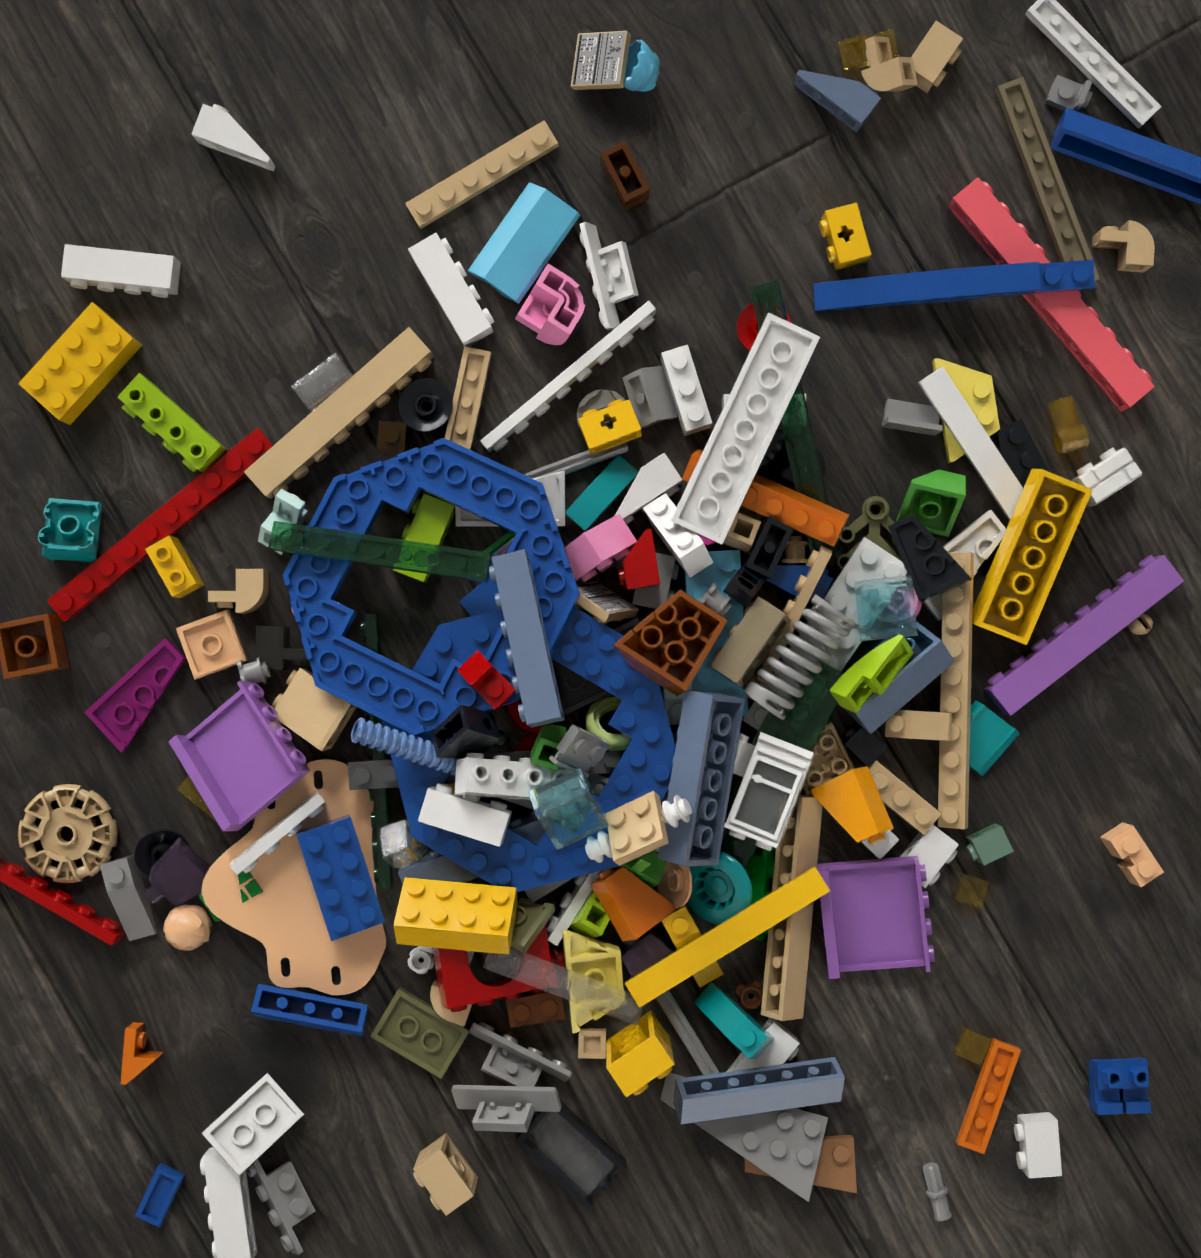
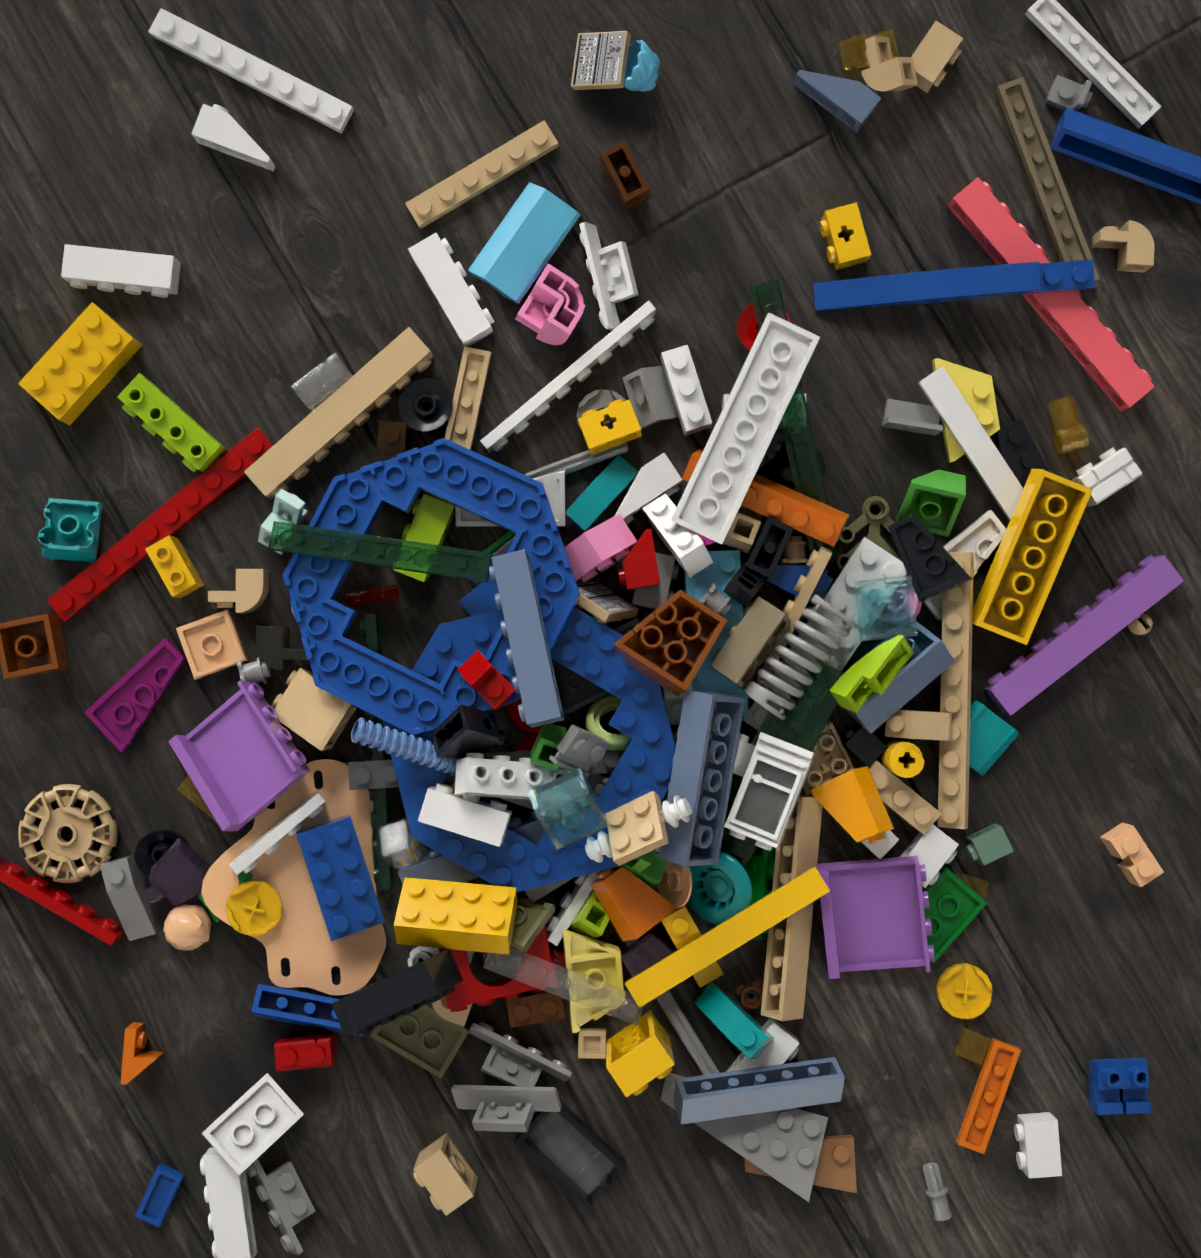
(251, 70): none -> white plate
(254, 908): none -> yellow tile
(305, 1051): none -> red brick
(371, 596): none -> clear red axle
(398, 994): none -> black brick
(906, 768): none -> yellow piece
(947, 913): none -> green tile
(964, 991): none -> yellow tile

